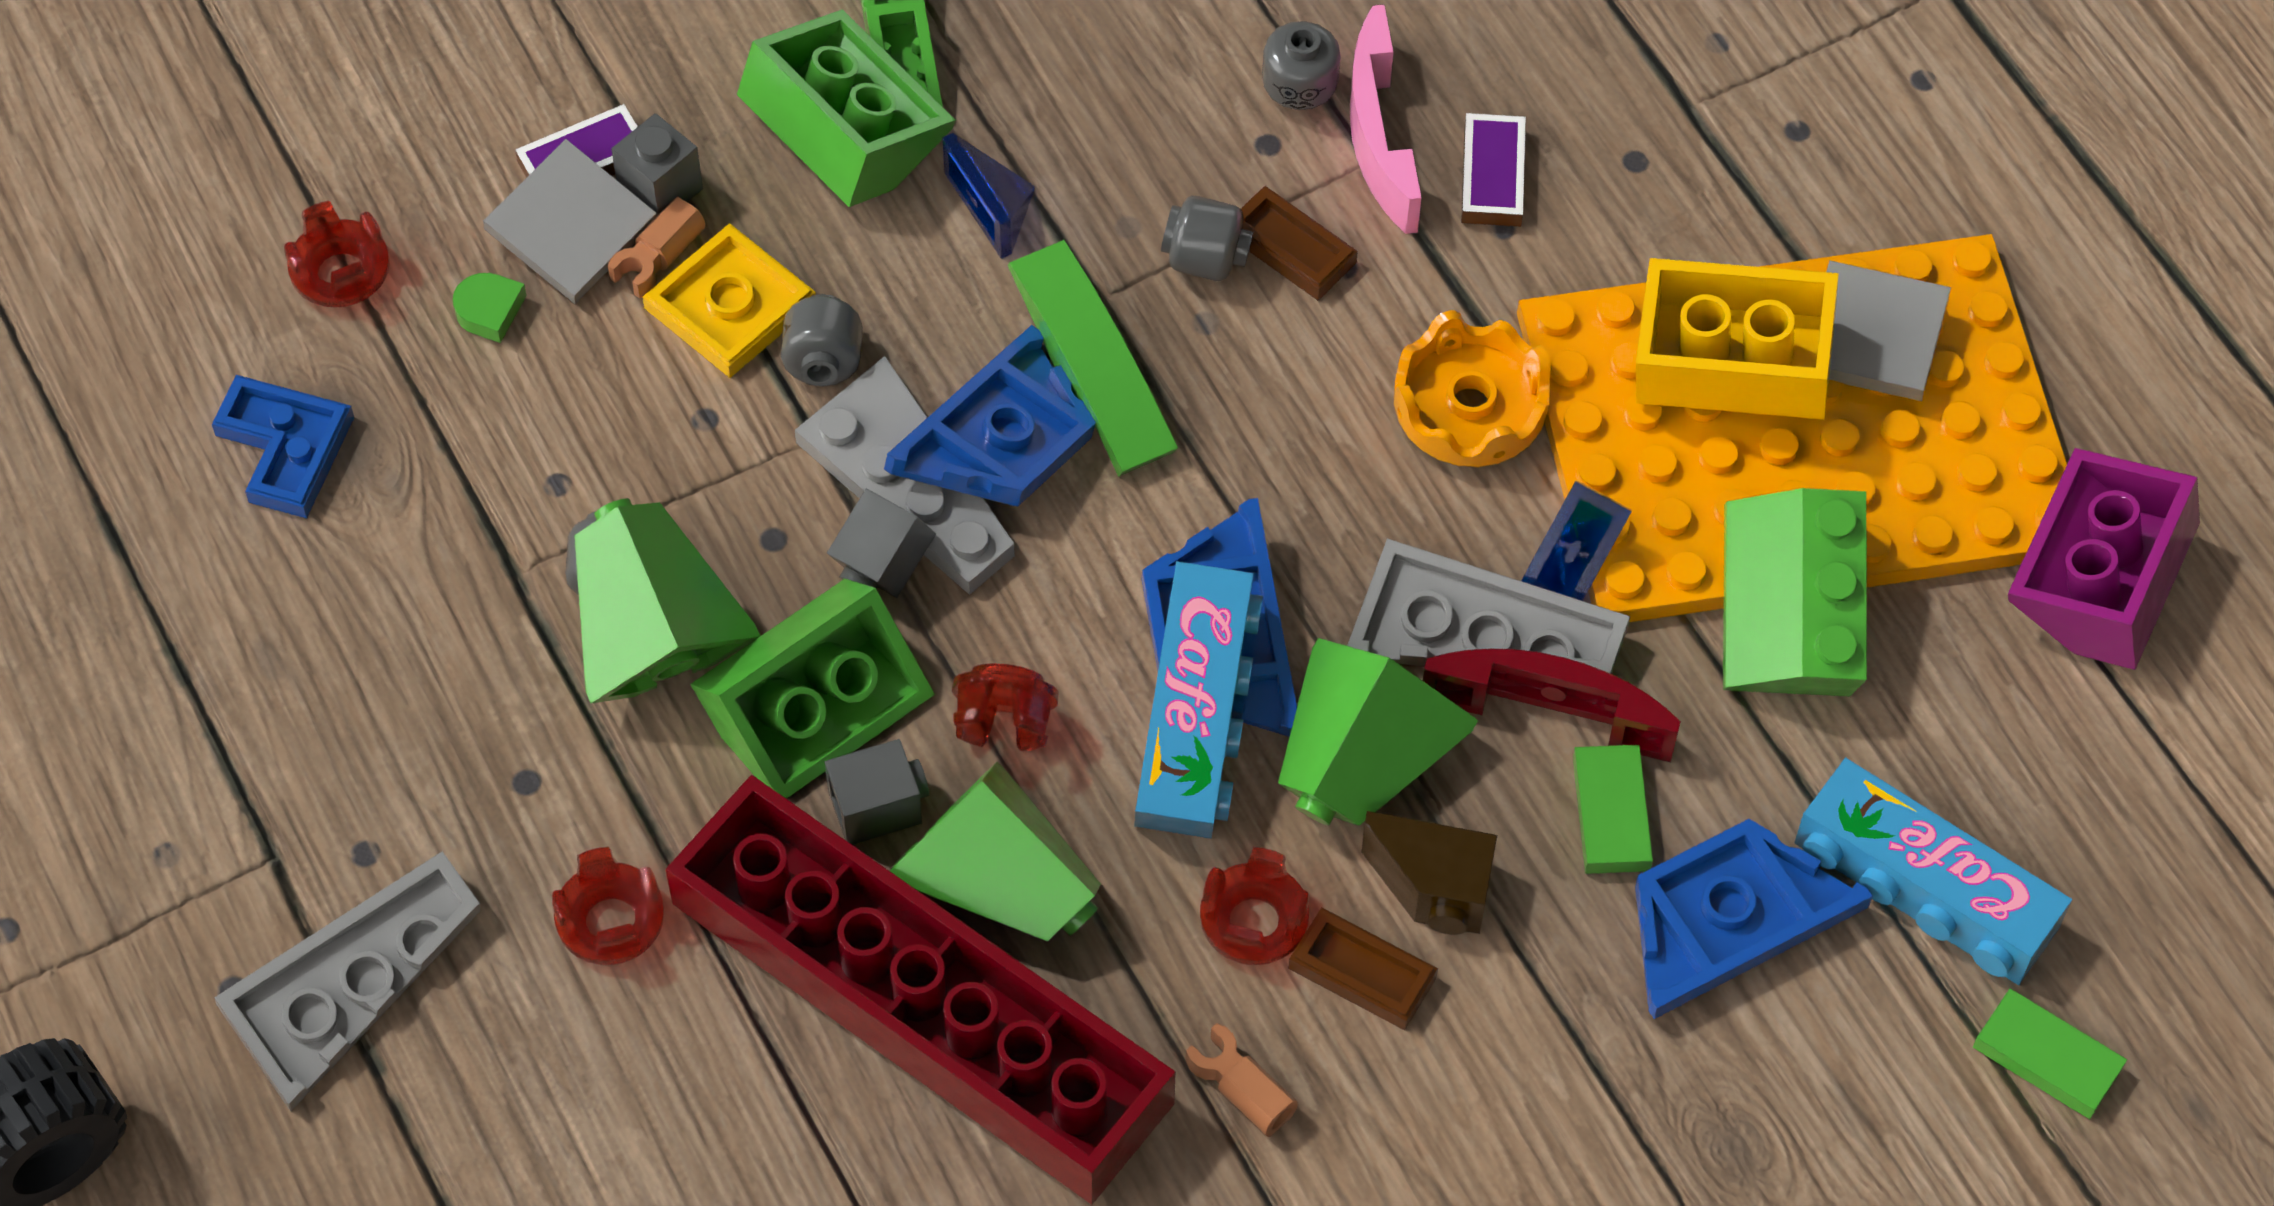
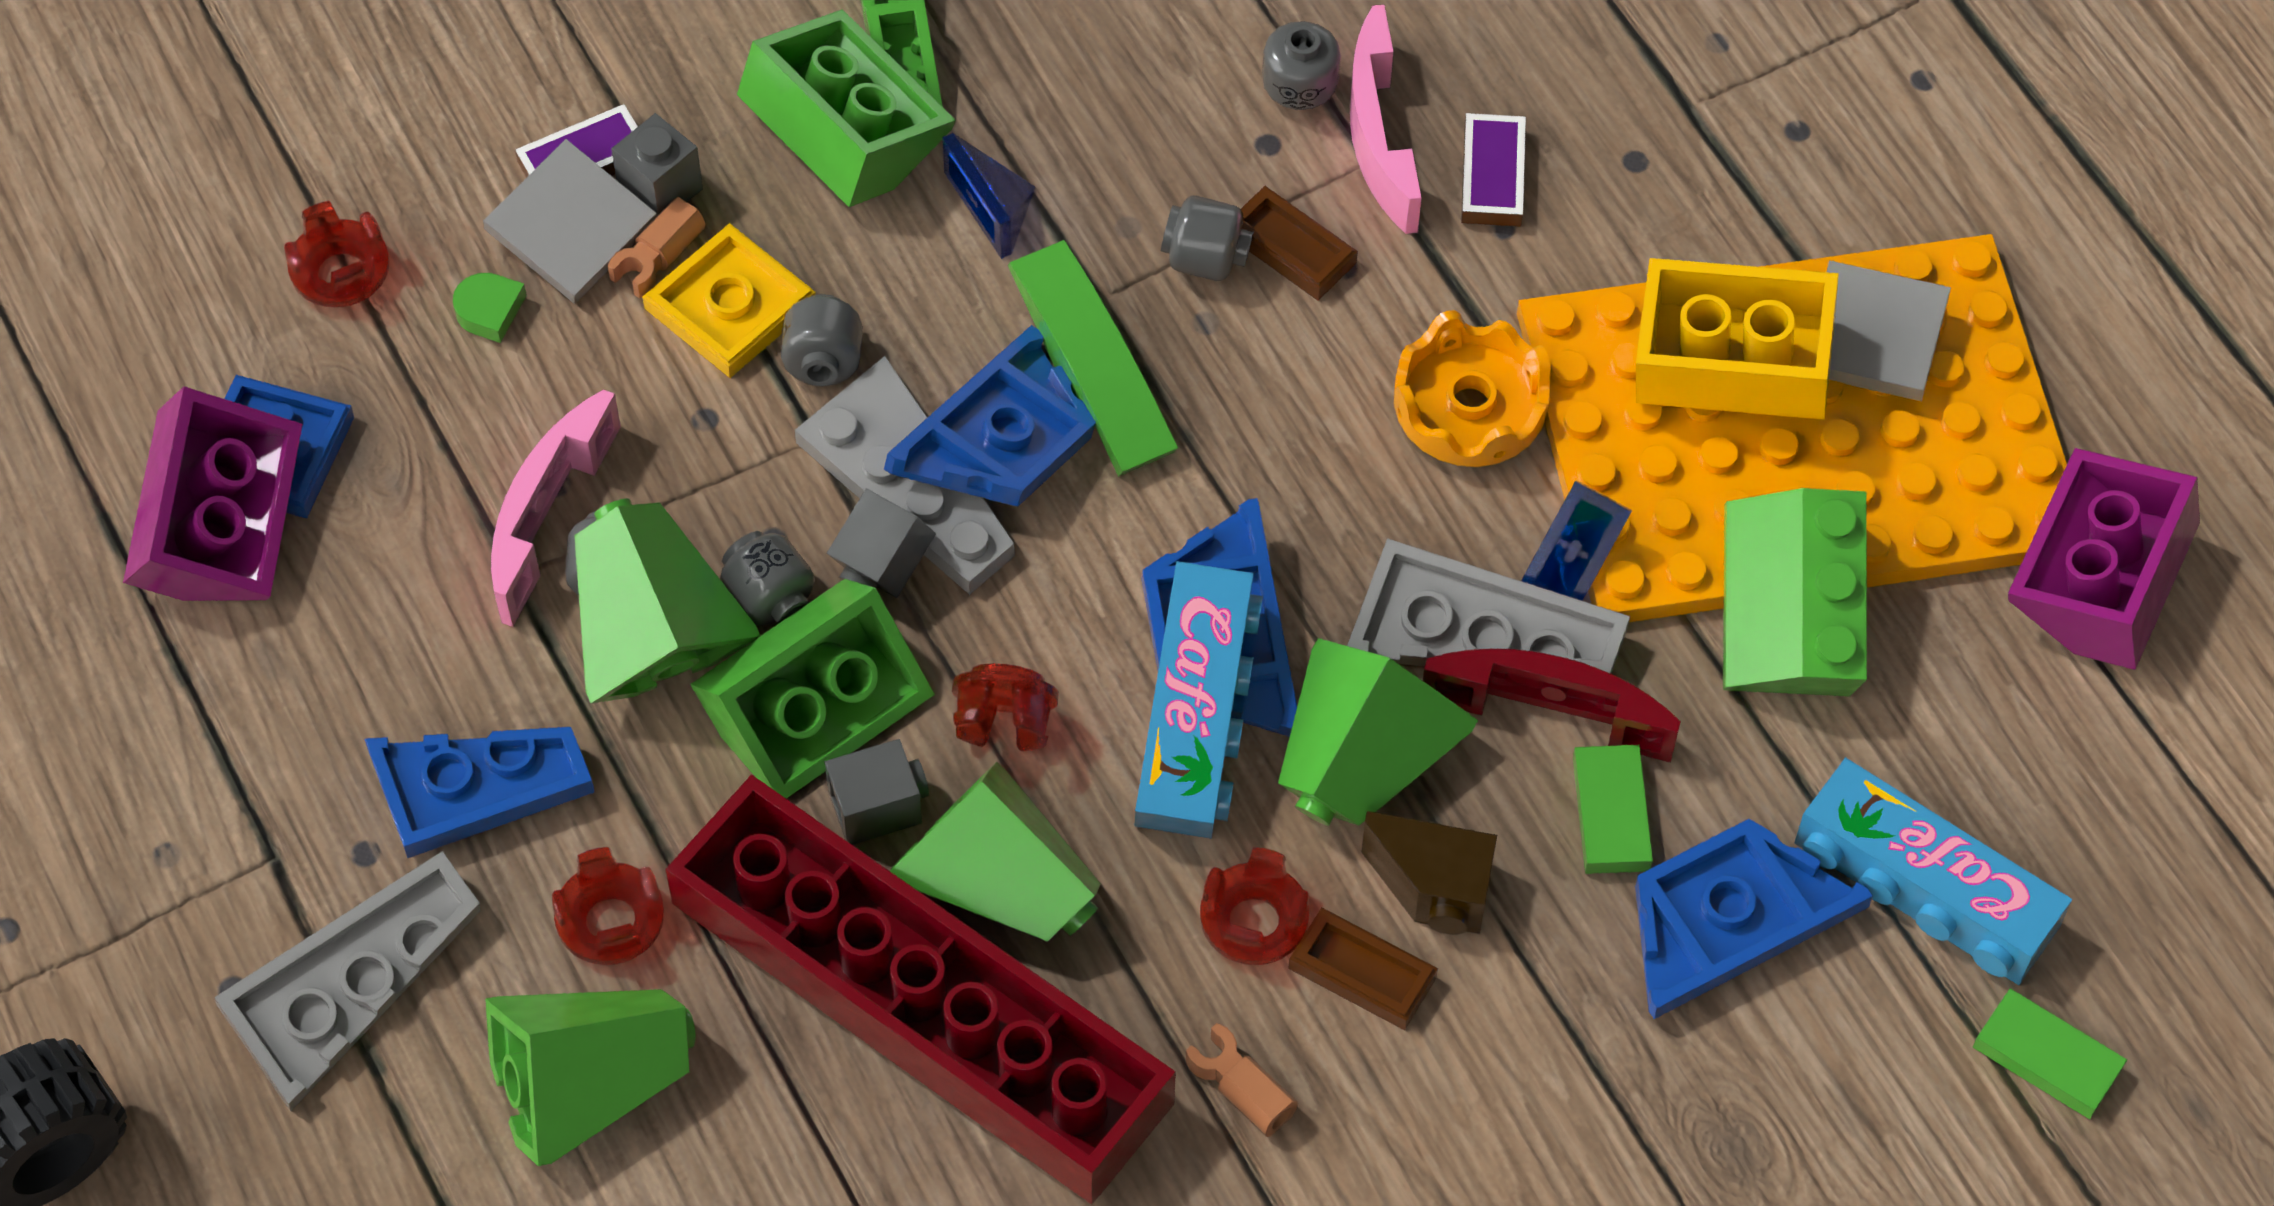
(212, 500): none -> magenta slope
(468, 786): none -> blue wing
(573, 442): none -> bright pink slope
(583, 1061): none -> bright green slope
(767, 577): none -> dark grey head

